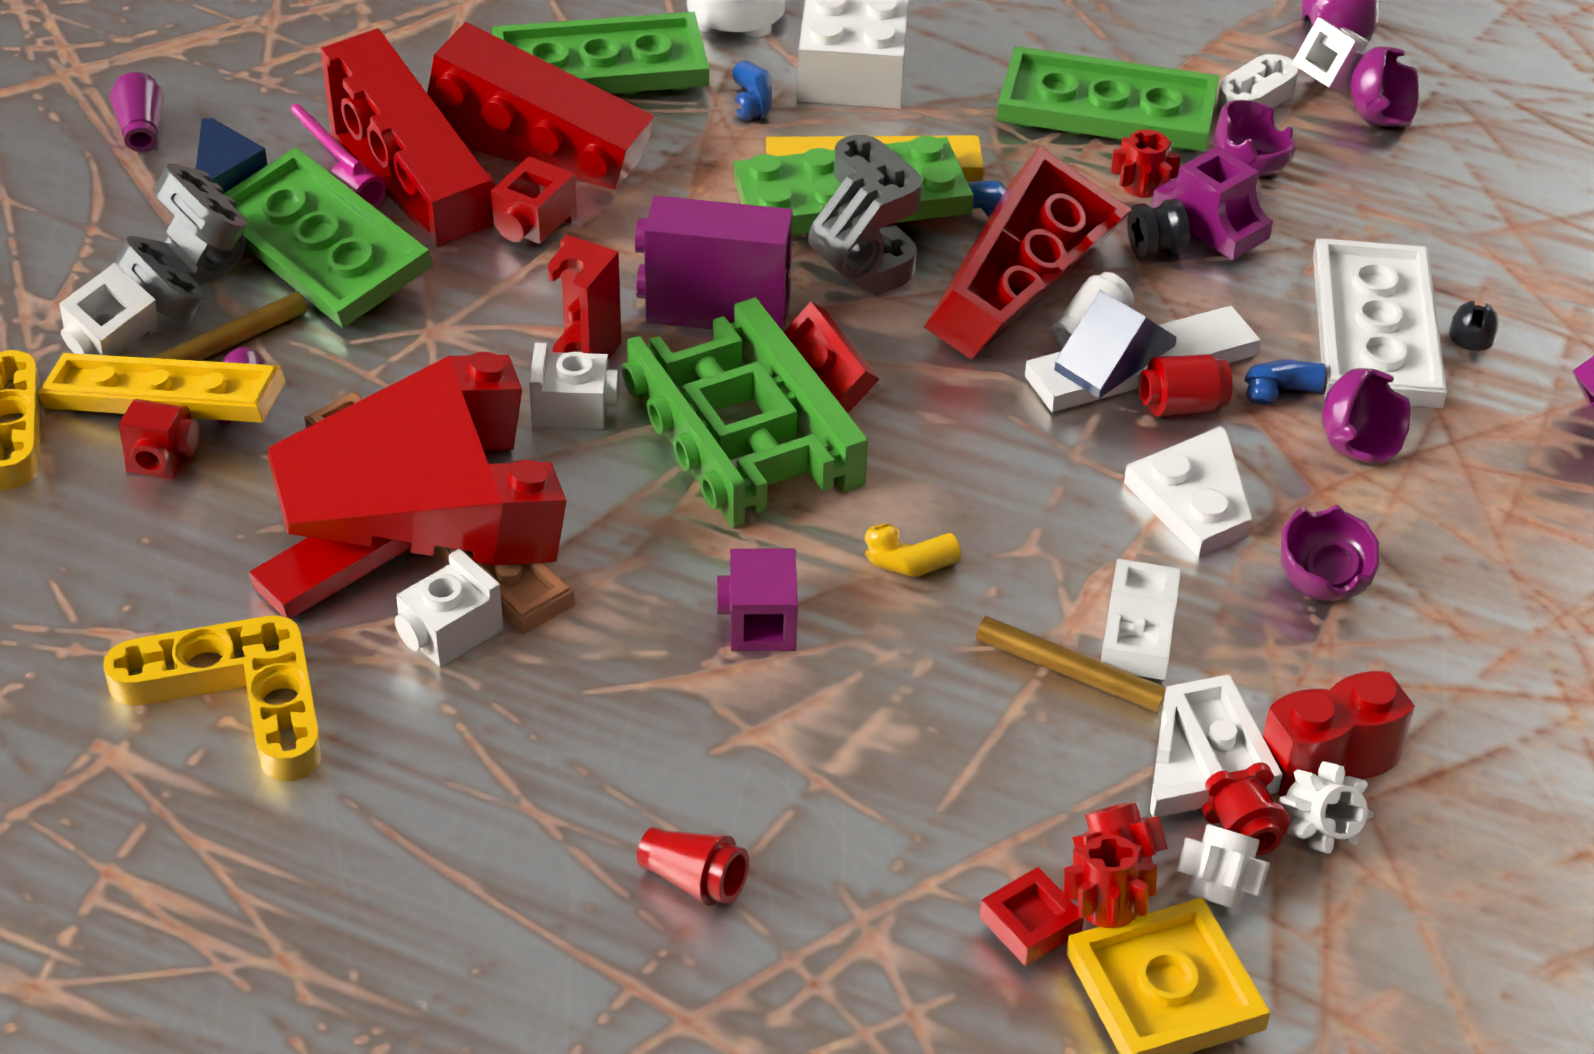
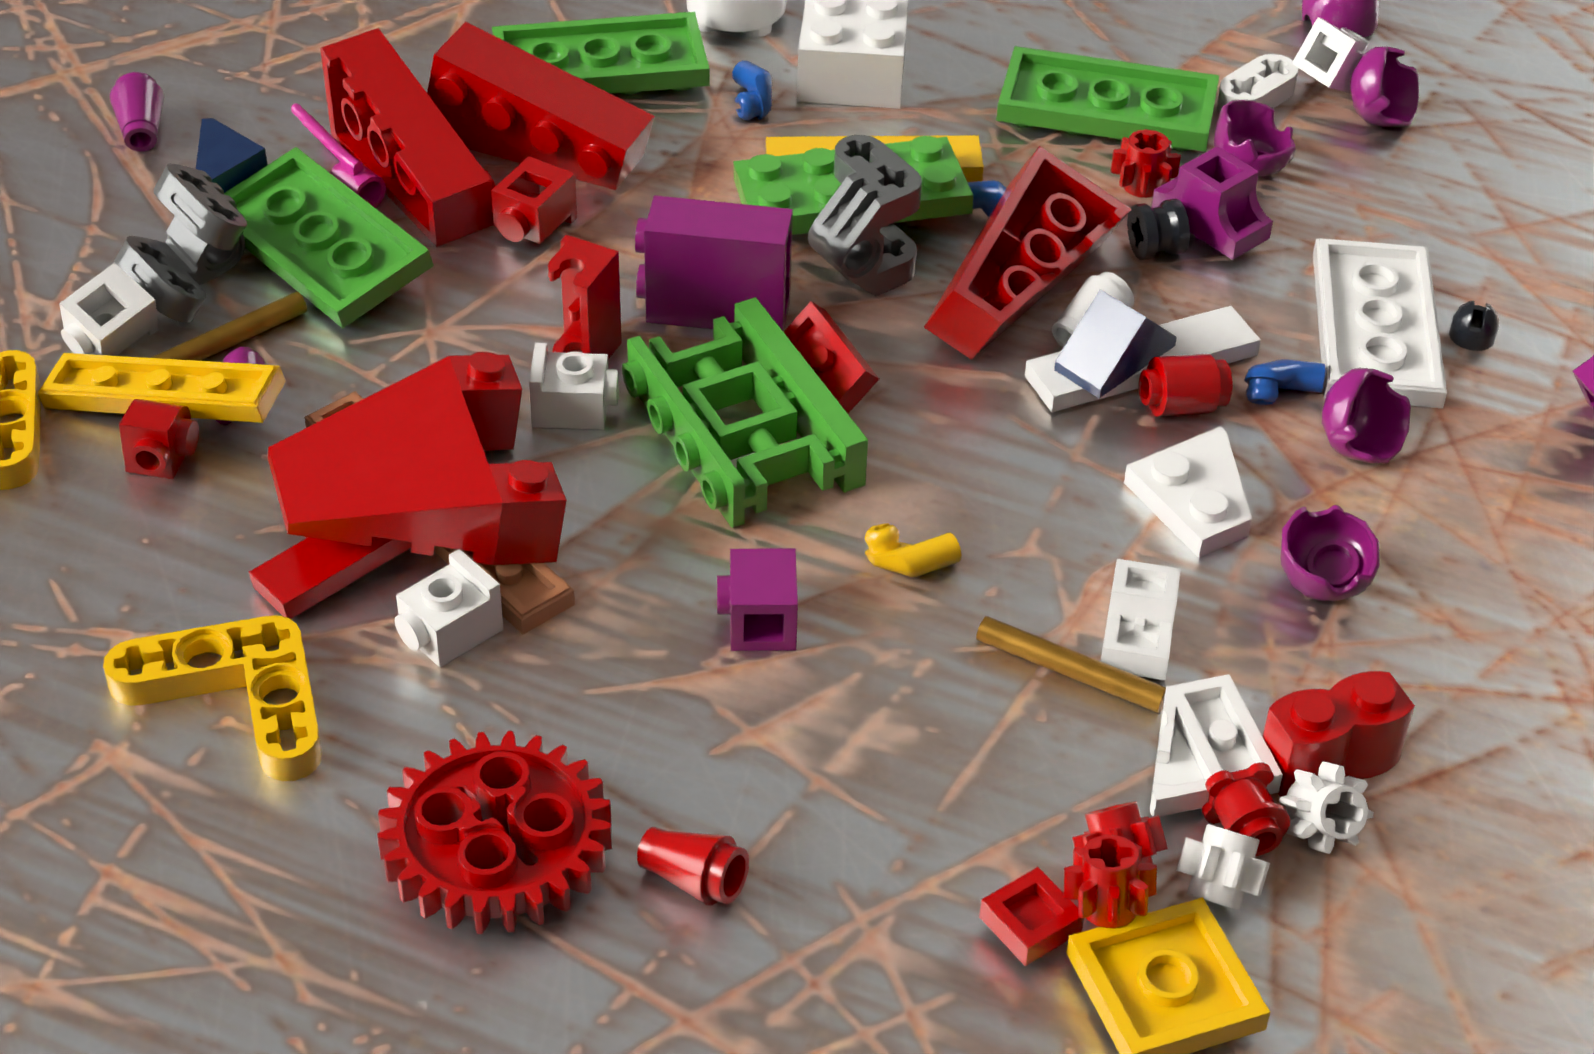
(495, 832): none -> red gear

